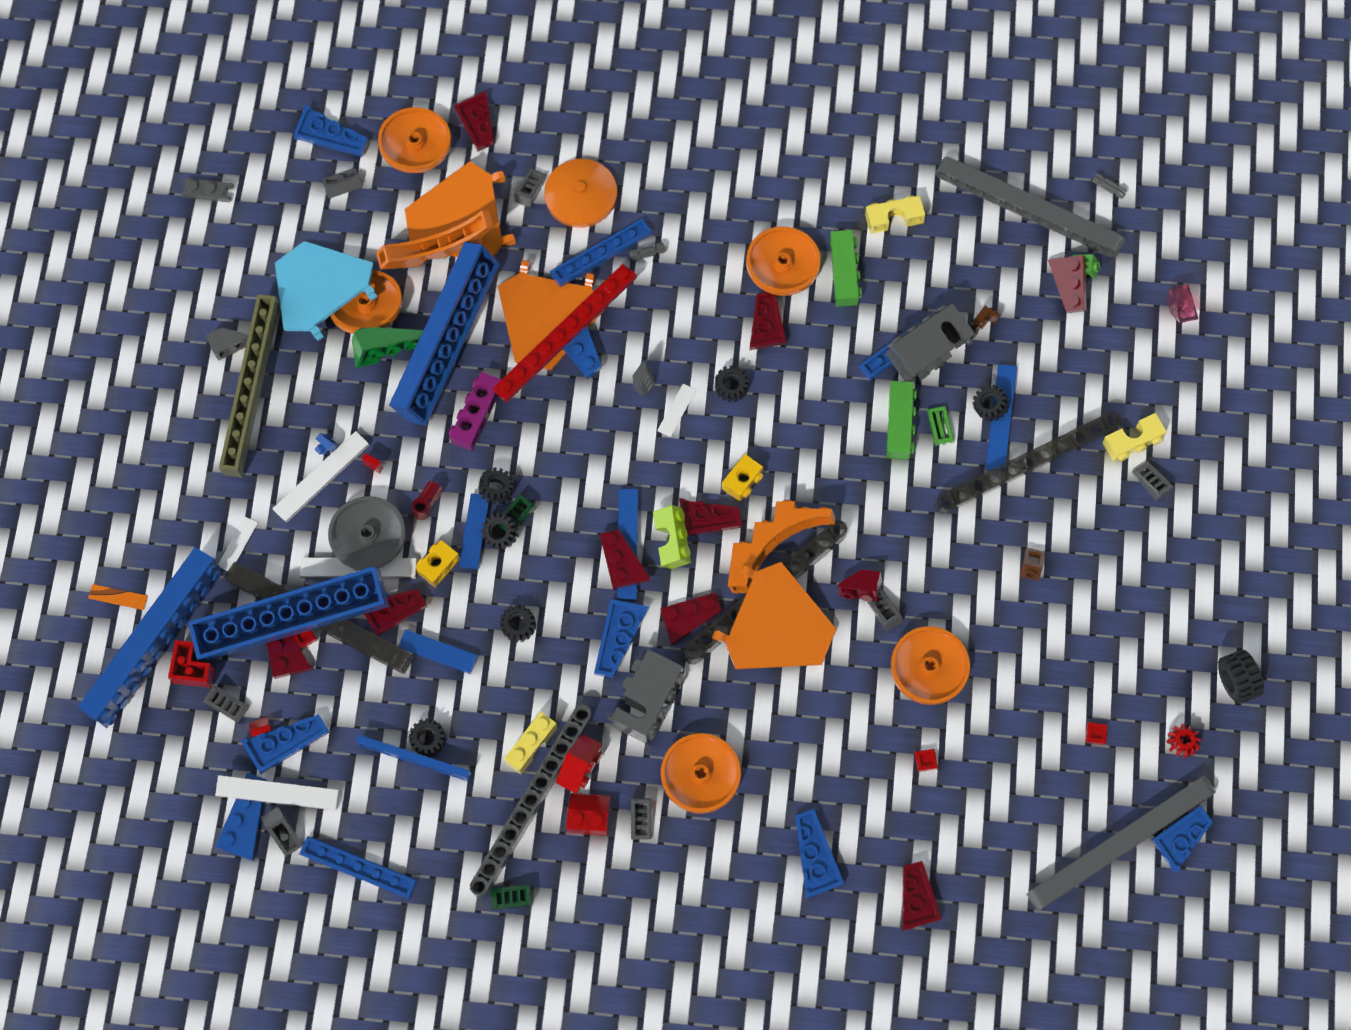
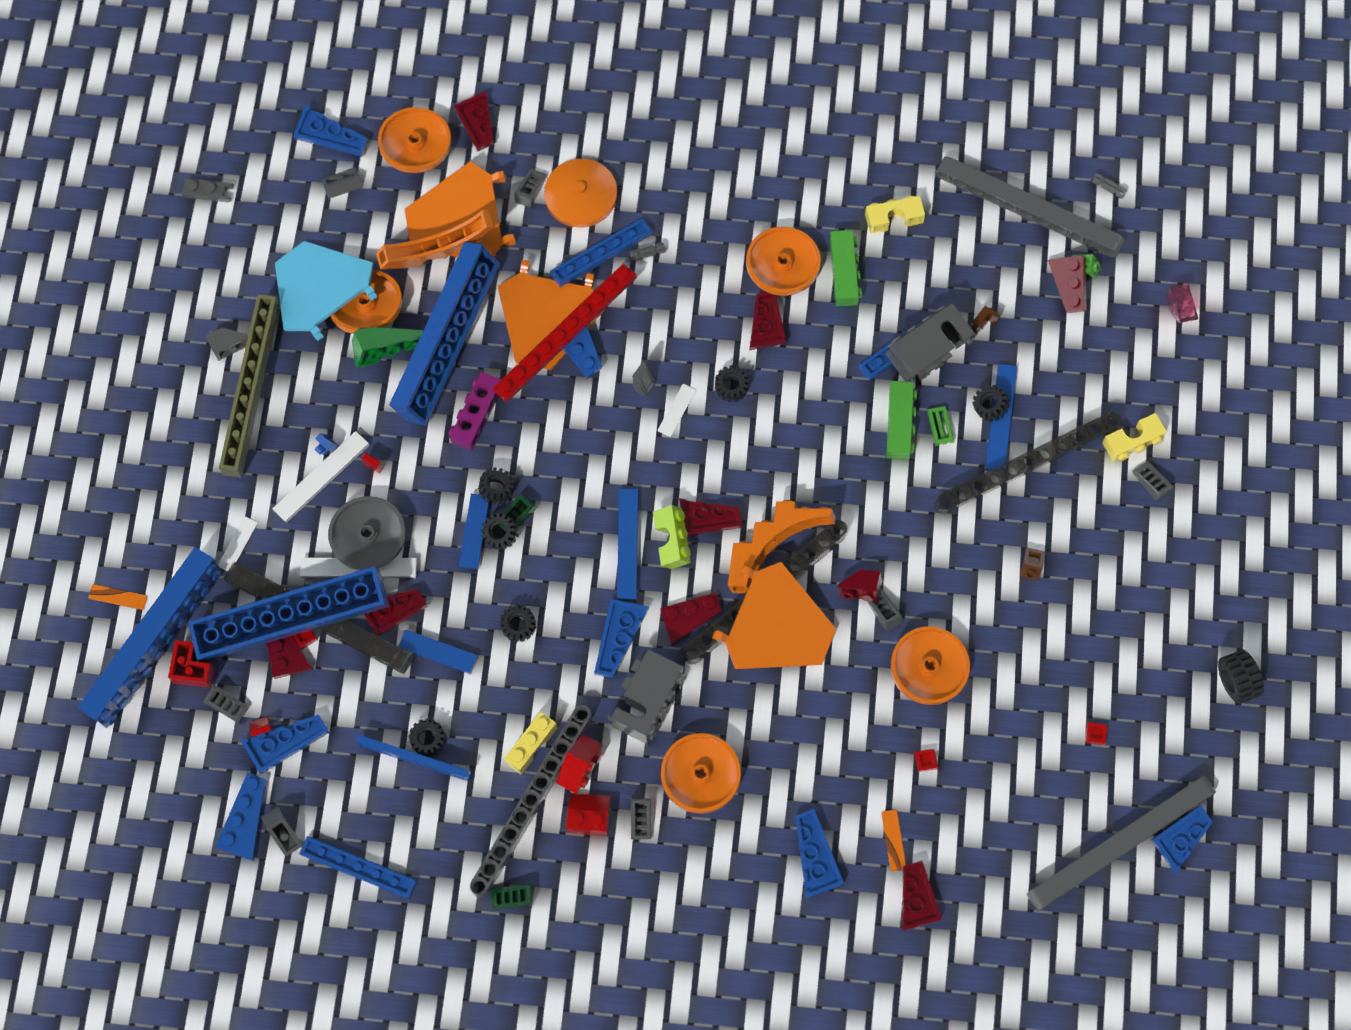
(276, 793): white tile -> none
(427, 499): dark red piece -> none
(436, 574): yellow brick -> none
(621, 561): dark red wing -> none
(744, 467): yellow brick -> none
(893, 840): none -> orange sticker
(1191, 741): red gear -> none

